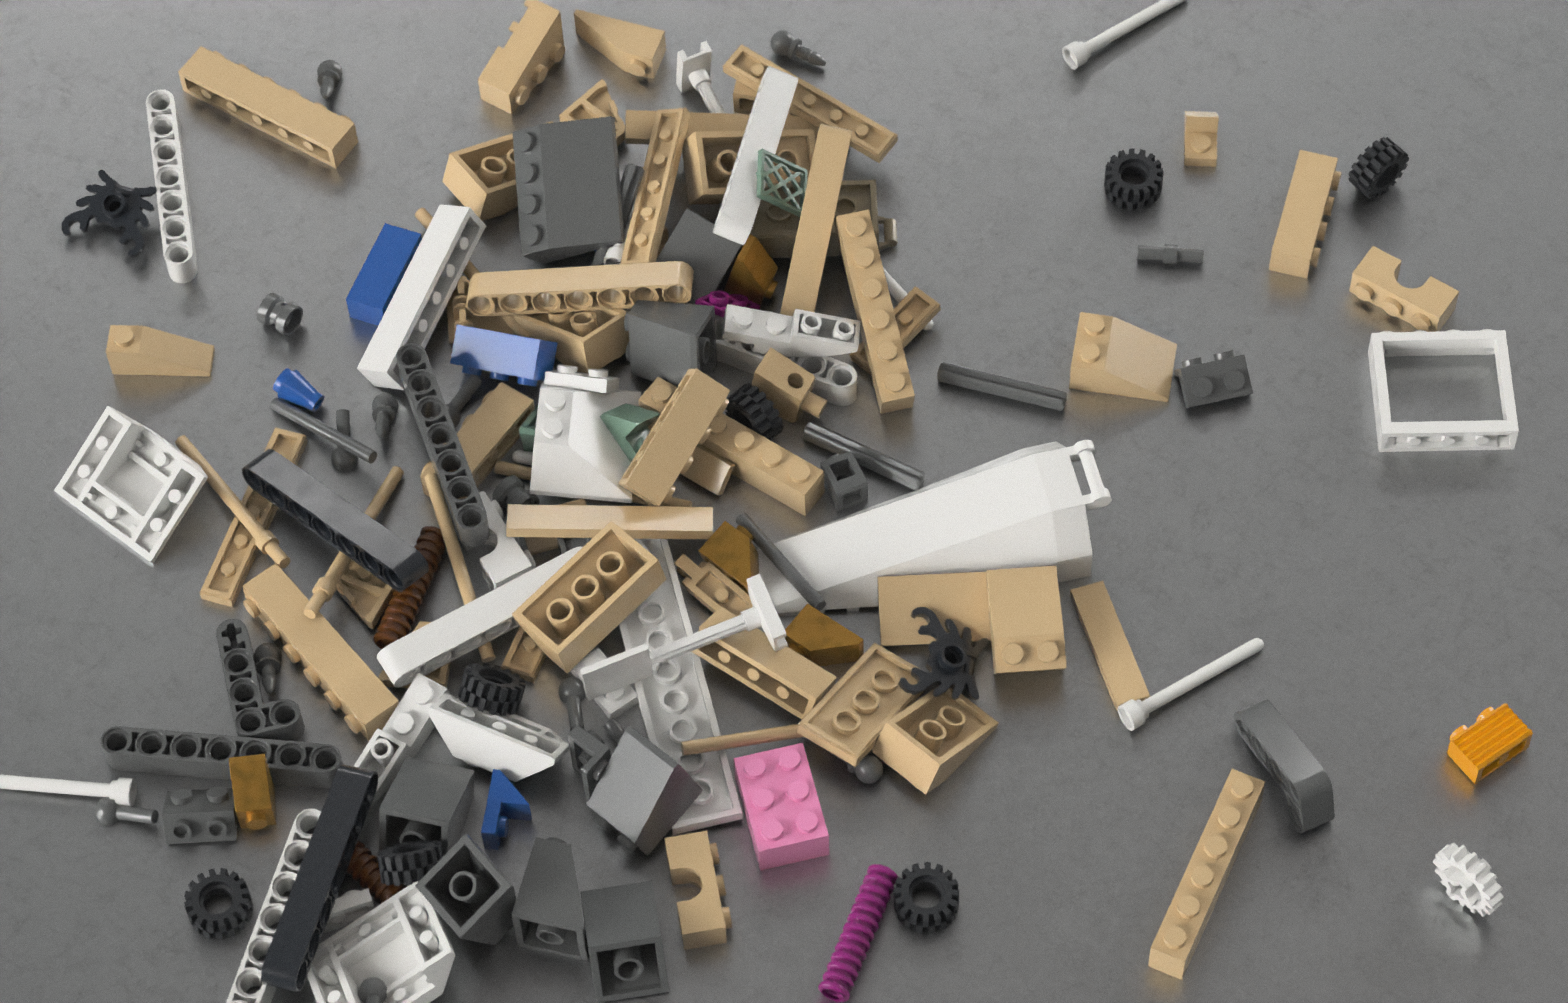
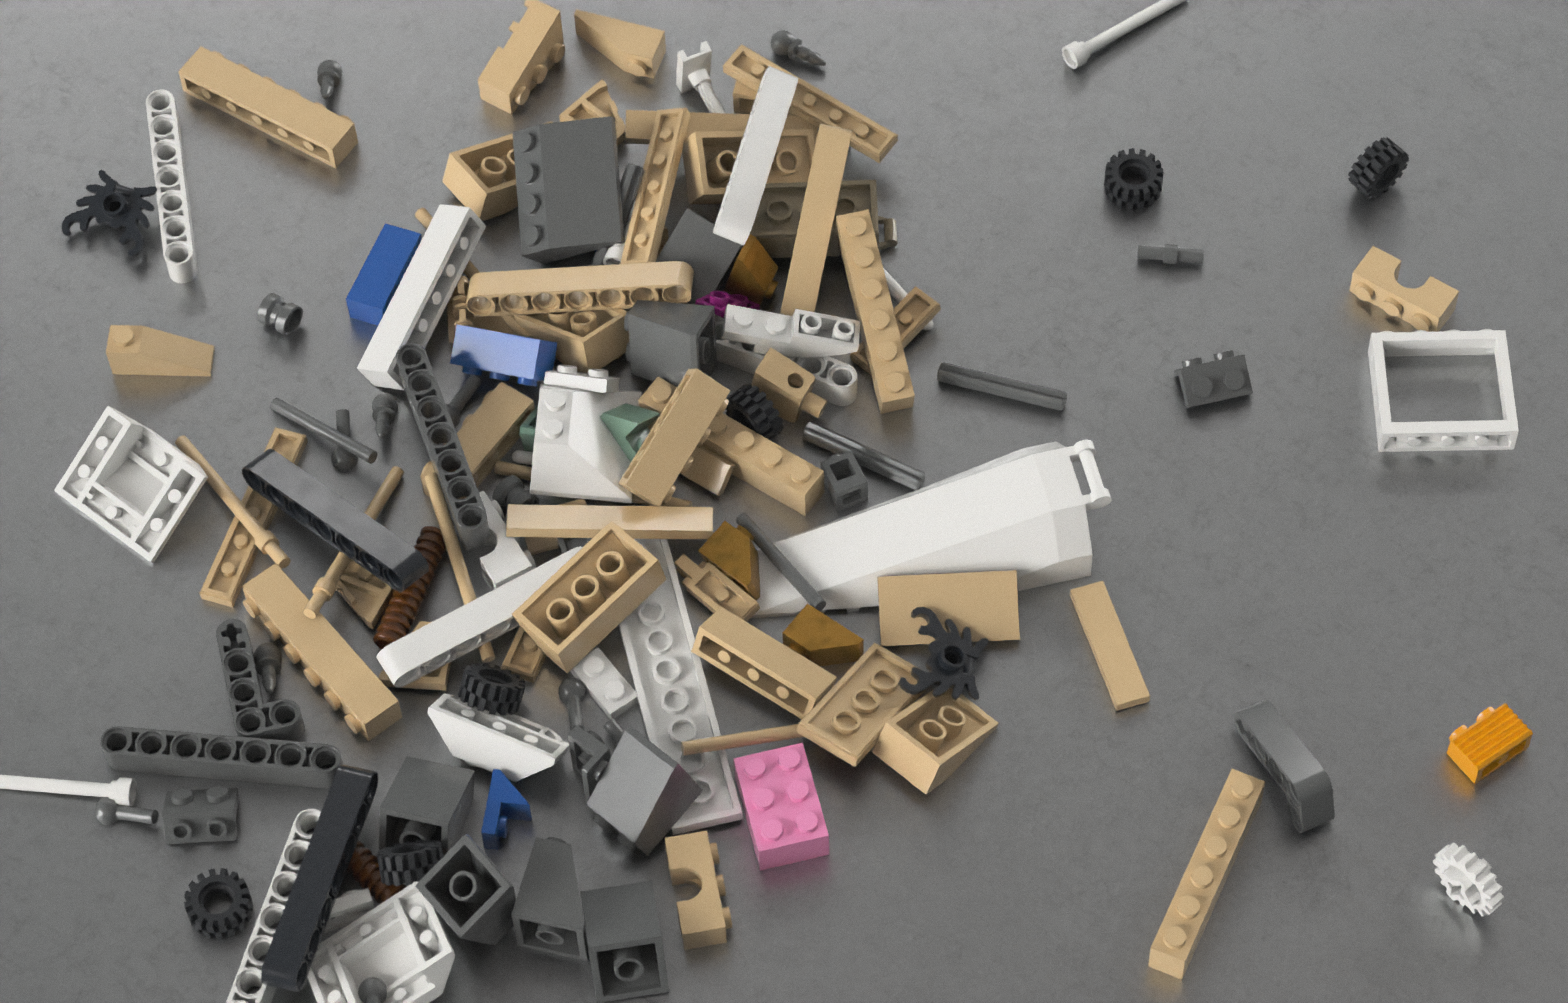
(253, 791): pearl gold slope -> none
(297, 390): blue cone -> none
(402, 734): white slope -> none
(637, 662): white piece -> none
(787, 166): sand green window -> none
(858, 933): magenta piece -> none
(868, 770): dark grey bar -> none
(926, 878): black tyre -> none
(1025, 620): tan slope -> none
(1121, 359): tan slope -> none
(1135, 713): white piece -> none
(1200, 138): tan slope -> none
(1304, 213): tan brick -> none

